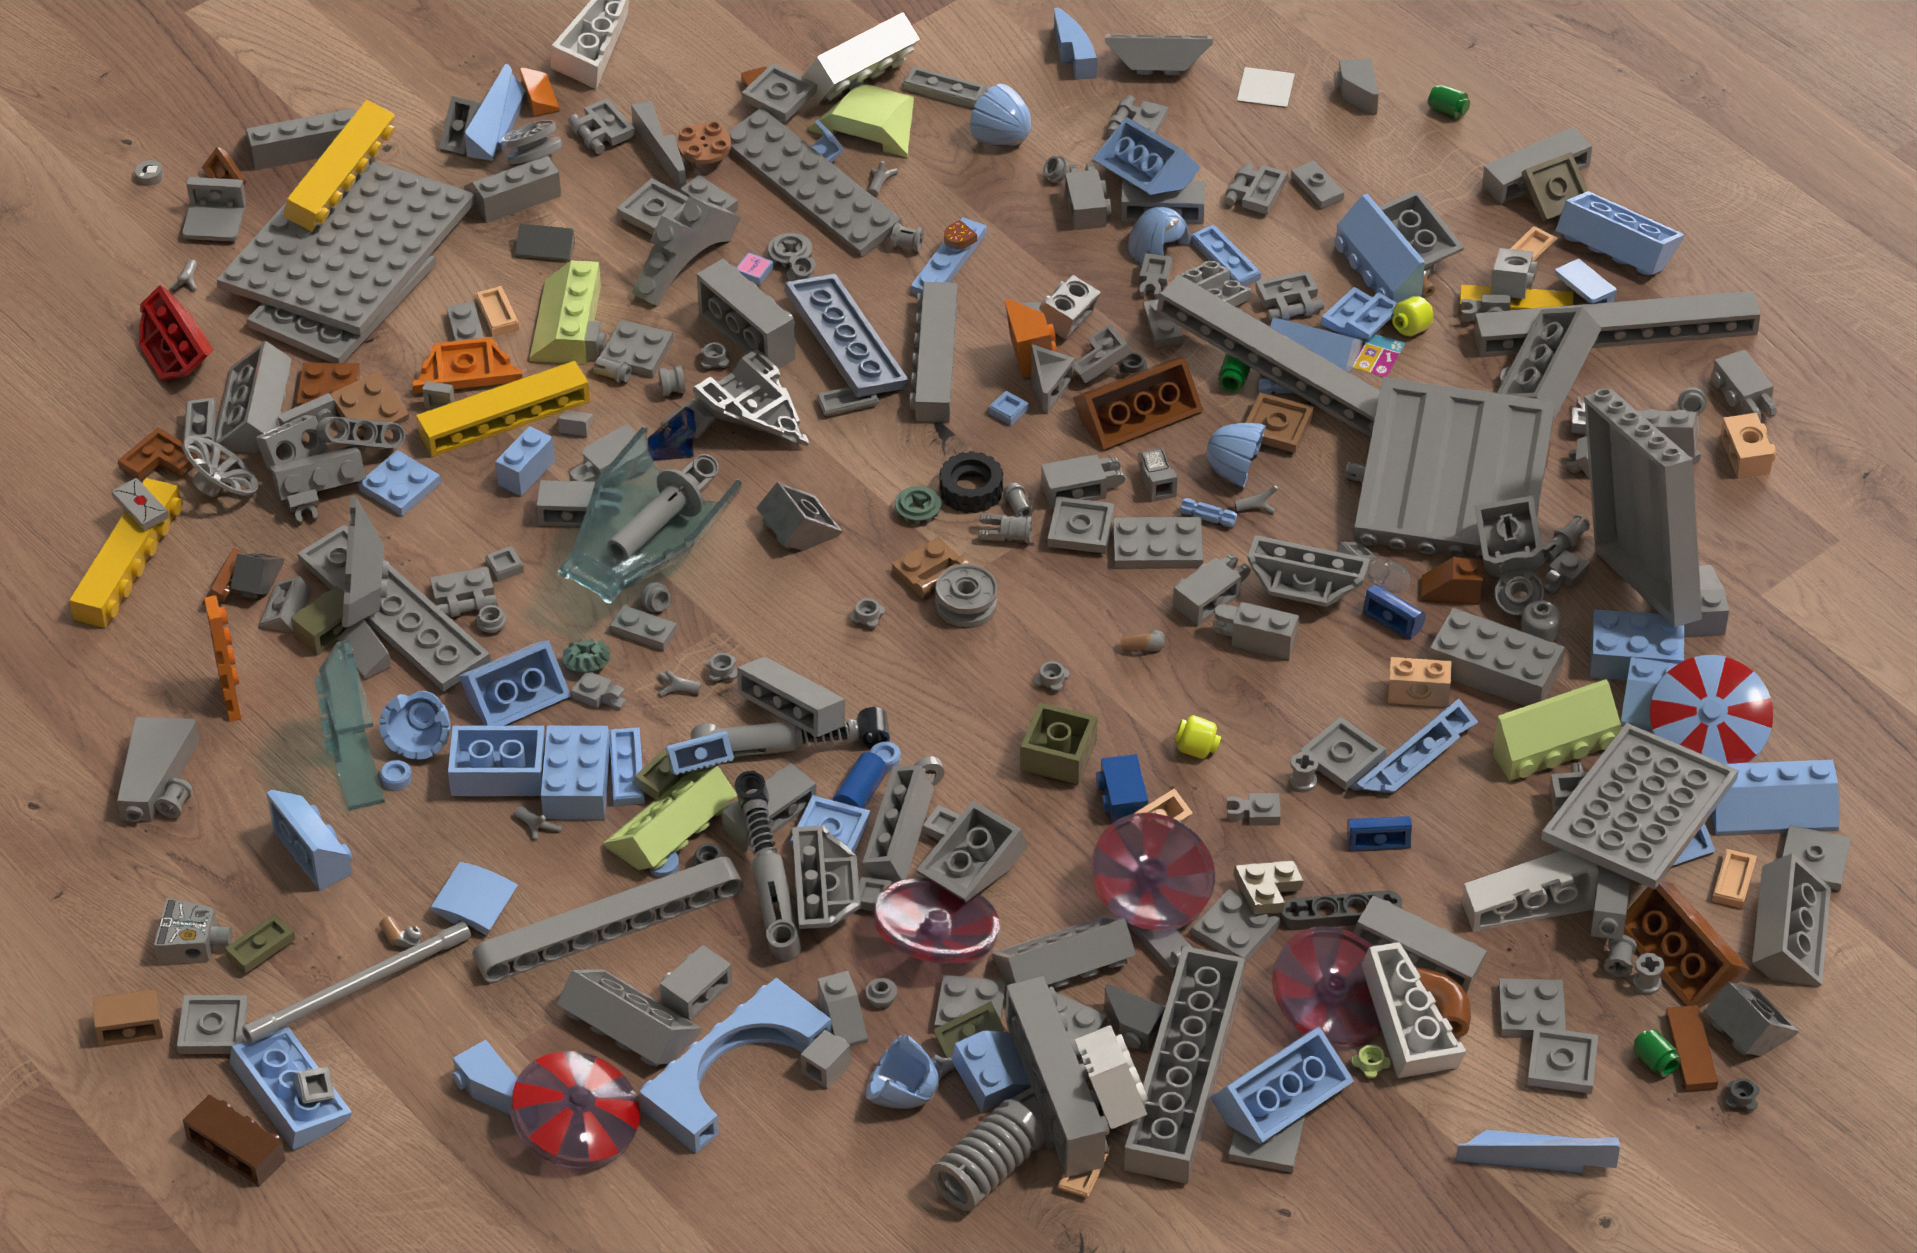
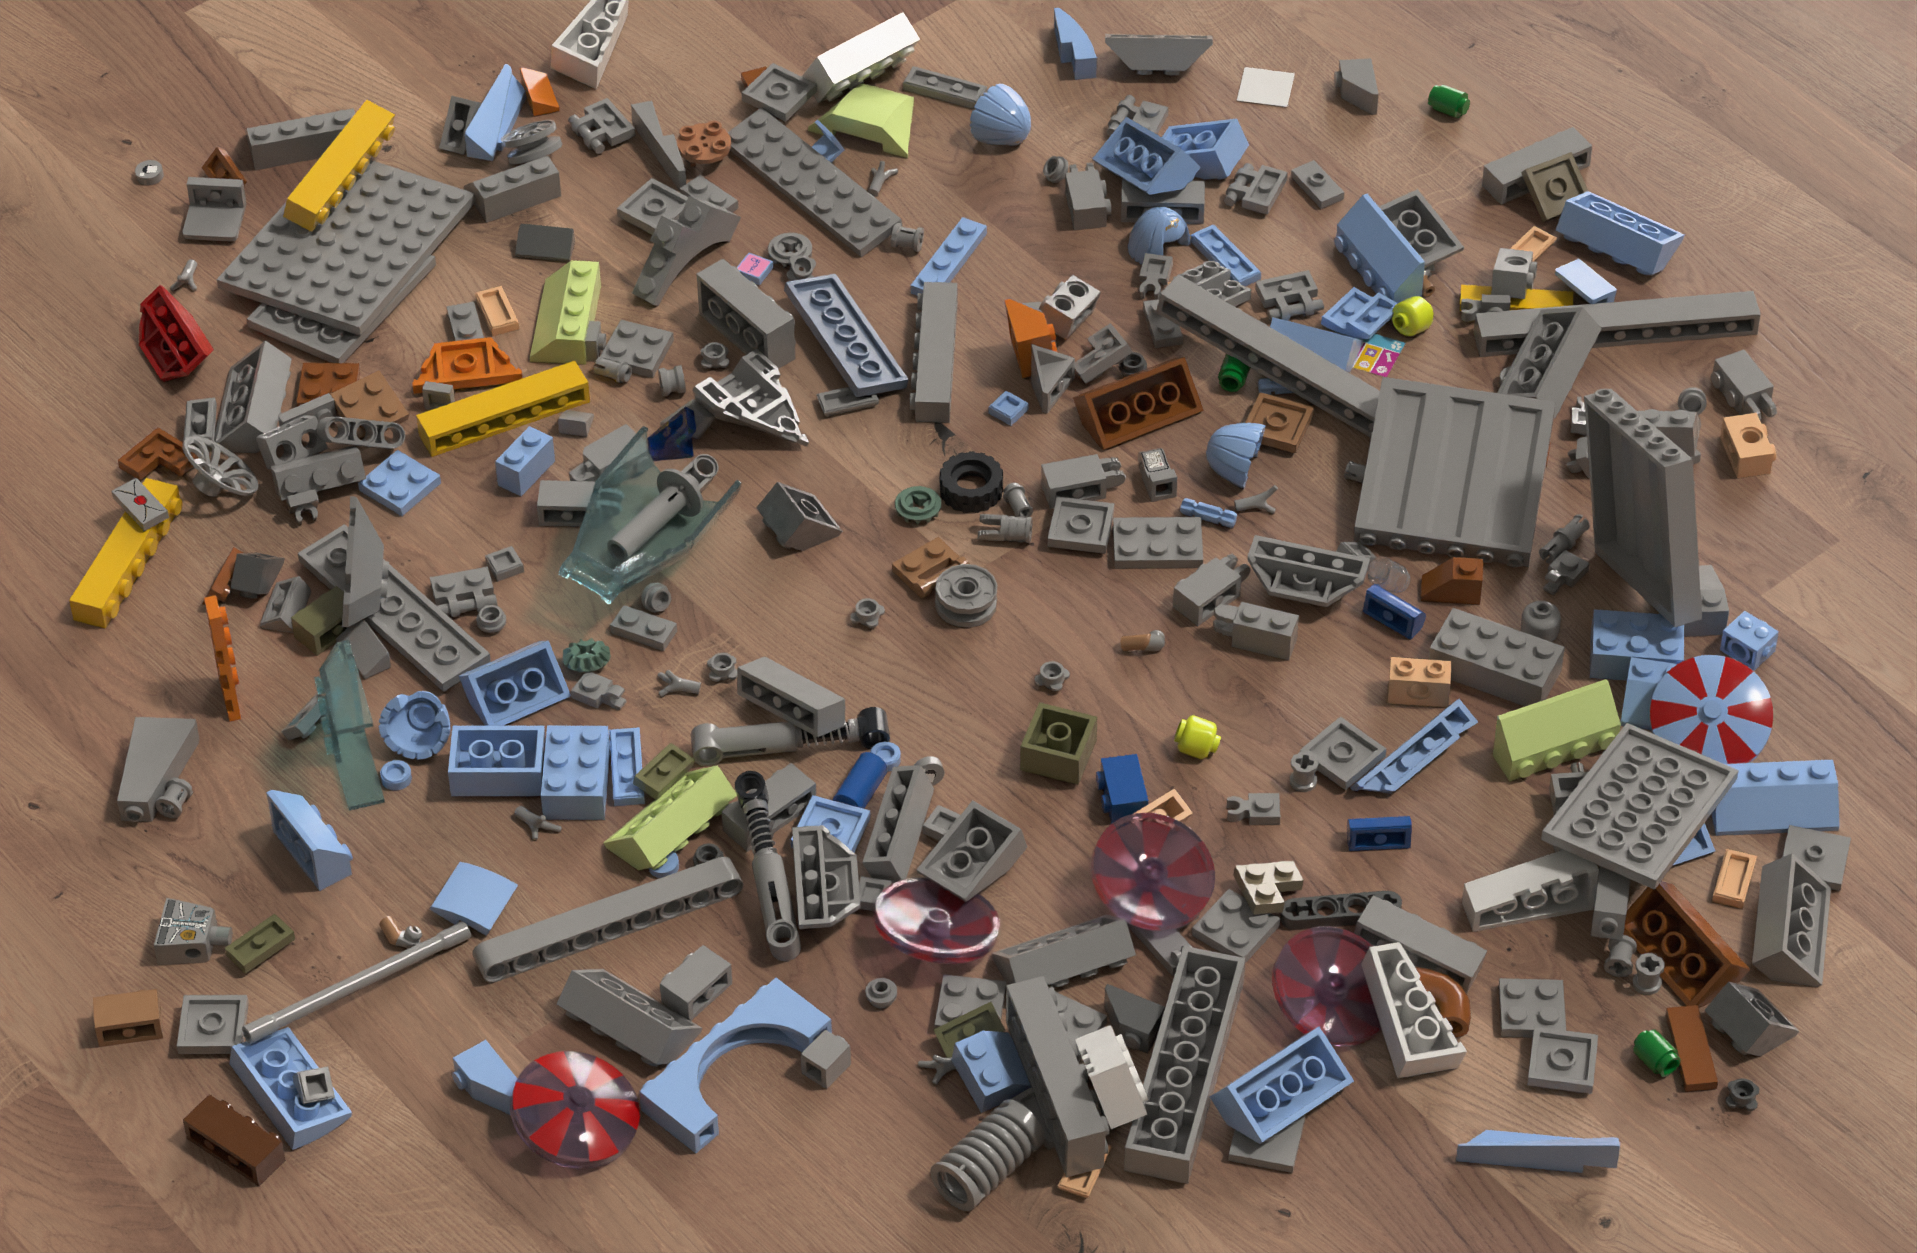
(304, 722): none -> light grey plate
(699, 753): light blue brick -> none
(841, 1004): light grey slope -> none
(903, 1077): light blue hair -> none
(959, 236): dark orange tile -> none
(1212, 145): none -> light blue slope
(1368, 1054): yellowish green plate -> none
(1512, 550): light grey brick -> none
(1749, 640): none -> light blue head

